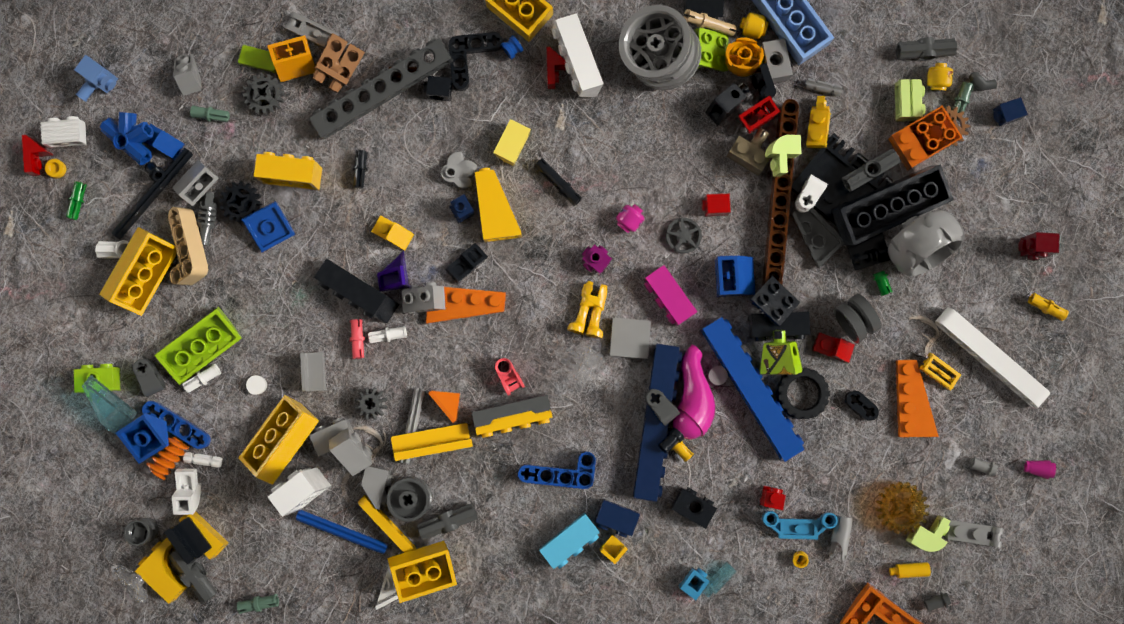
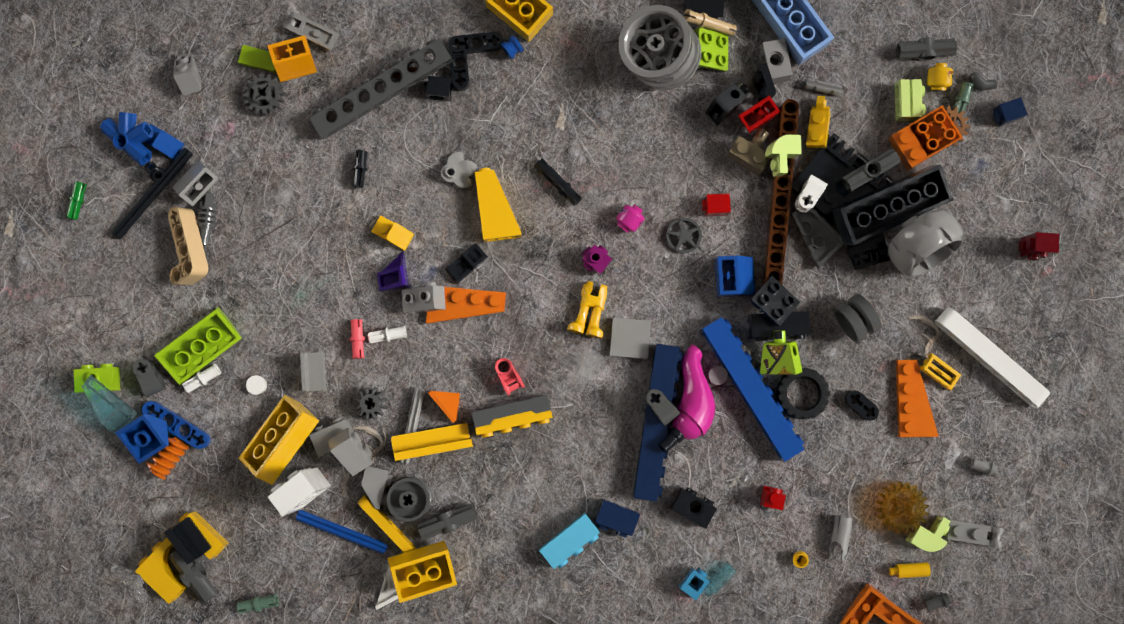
(31, 152): red slope -> none
(55, 168): yellow tile -> none
(63, 132): white brick -> none
(95, 77): medium blue brick -> none
(110, 250): white piece -> none
(139, 271): yellow brick -> none
(141, 531): dark grey wheel -> none
(187, 493): white brick -> none
(201, 459): white axle -> none
(209, 114): sand green axle -> none
(236, 194): black gear -> none
(268, 226): blue tile -> none
(288, 171): yellow brick -> none
(330, 65): medium nougat hips -> none
(356, 291): black wedge -> none
(461, 208): dark blue window -> none
(512, 142): light yellow brick -> none
(554, 64): red slope -> none
(556, 472): blue beam -> none
(577, 55): white slope -> none
(613, 549): yellow panel -> none
(669, 296): dark pink brick -> none
(682, 451): yellow pin -> none
(743, 57): light orange cylinder -> none
(754, 25): yellow head -> none
(799, 528): dark azure plate -> none
(833, 347): red slope -> none
(883, 283): green pin -> none
(1041, 468): dark pink cone -> none
(1048, 306): yellow pin -> none

